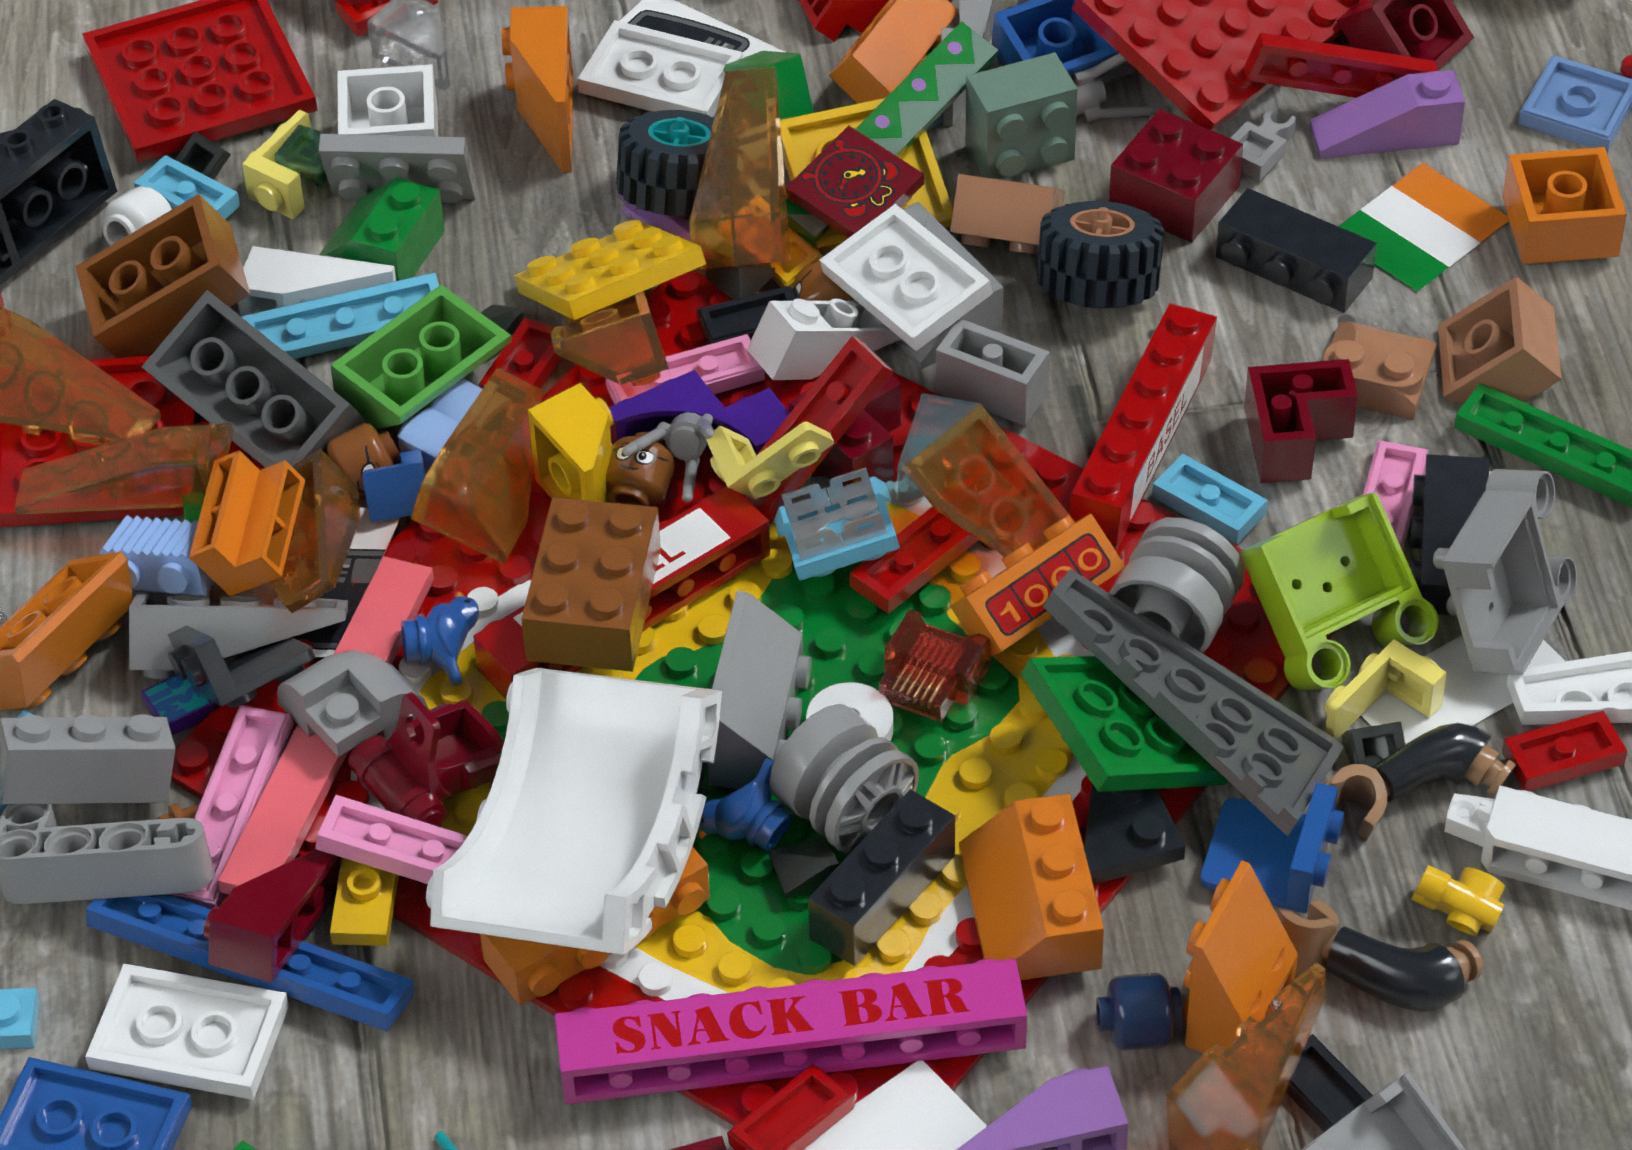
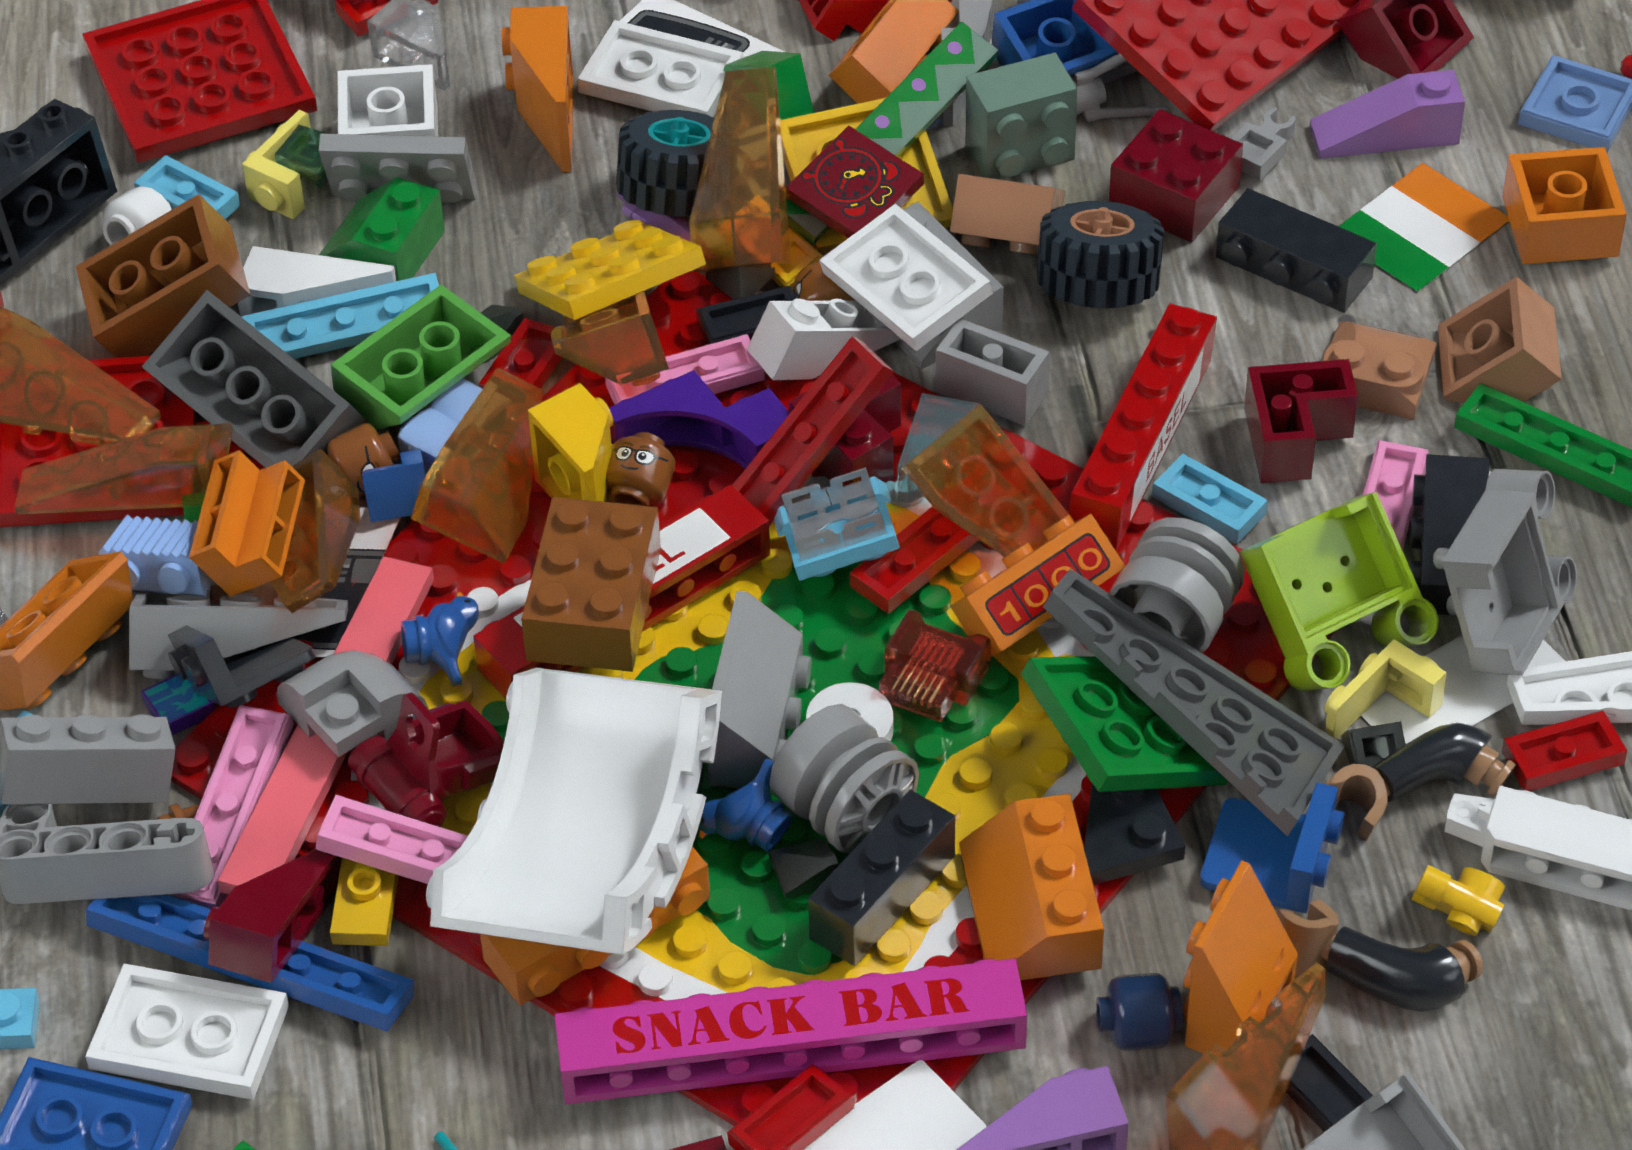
(203, 156): pearl dark grey slope -> none
(684, 440): light grey plant -> none
(761, 474): light yellow bracket -> none
(1326, 66): red plate -> none

